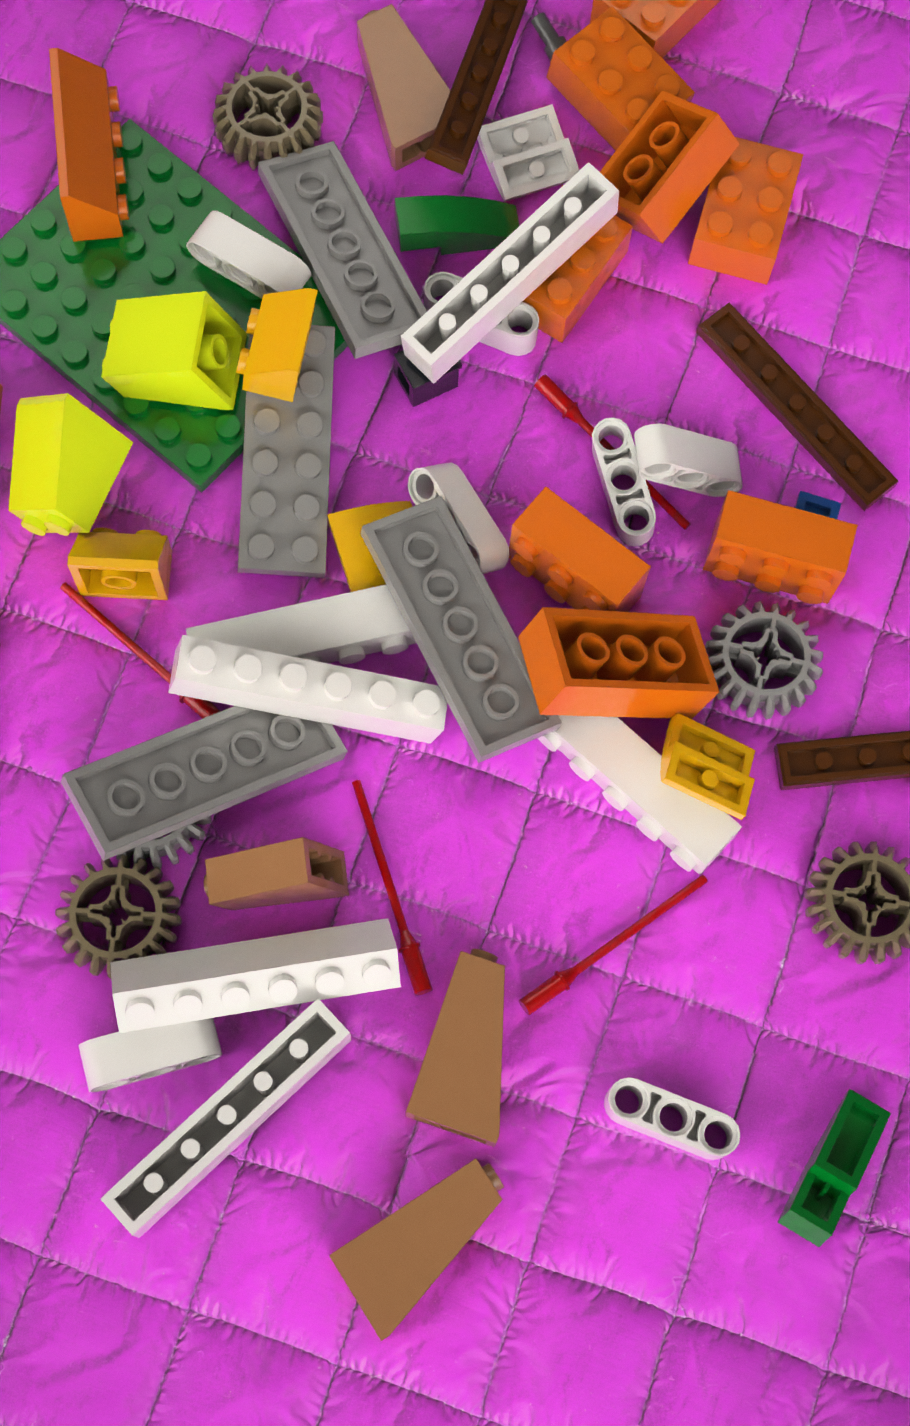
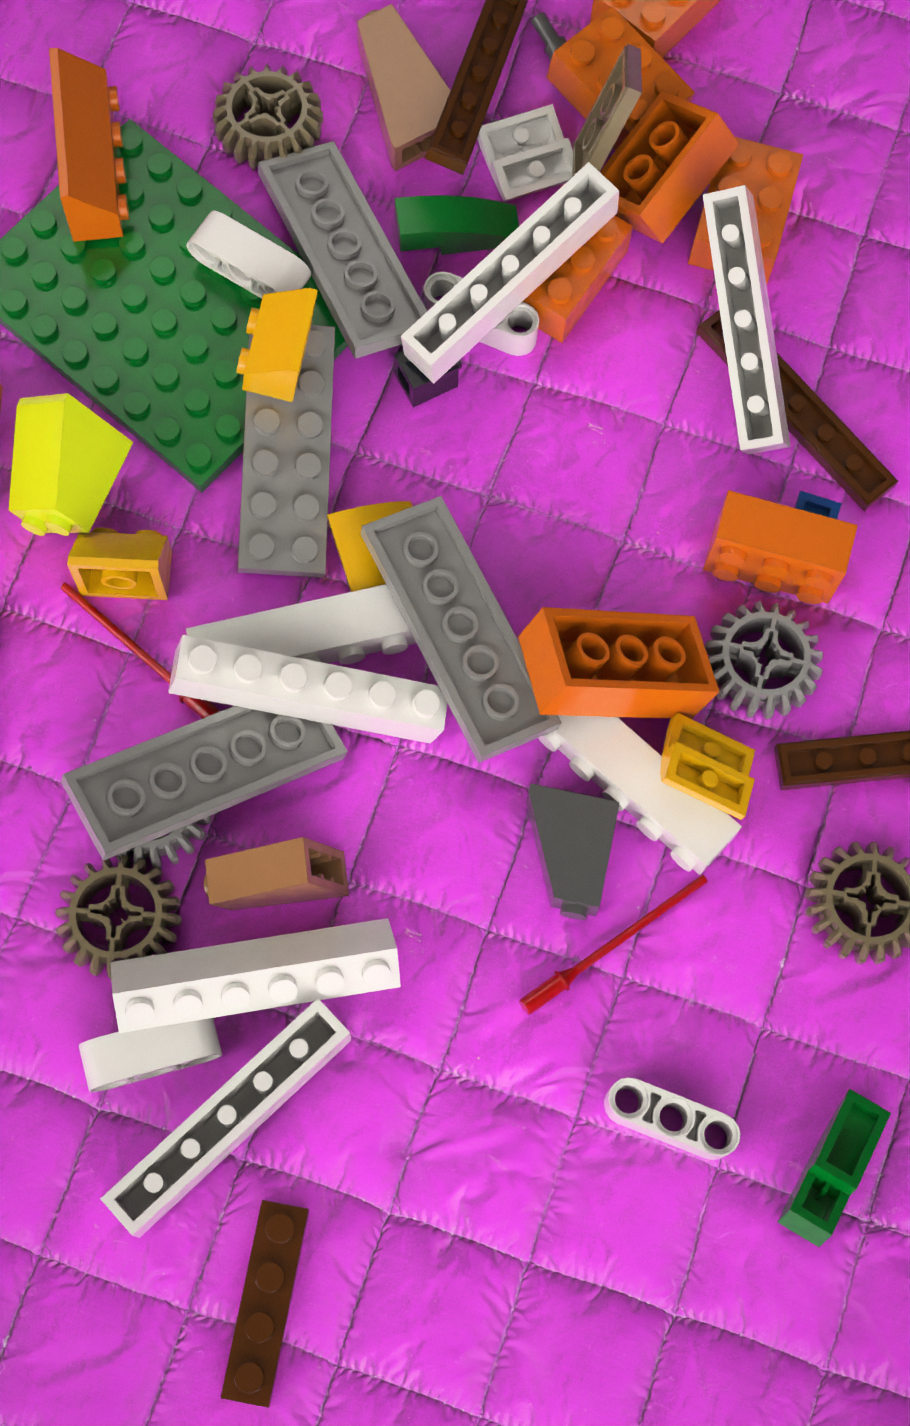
(174, 350): neon yellow slope -> none
(265, 1304): none -> reddish brown plate
(408, 945): red piece -> none
(409, 1249): medium nougat slope -> none
(463, 1061): medium nougat slope -> none
(467, 510): white beam -> none
(571, 411): red piece -> none
(573, 846): none -> dark grey slope
(575, 557): orange brick -> none
(609, 111): none -> dark tan tile
(620, 462): white beam -> none
(687, 460): white beam -> none
(746, 320): none -> brick

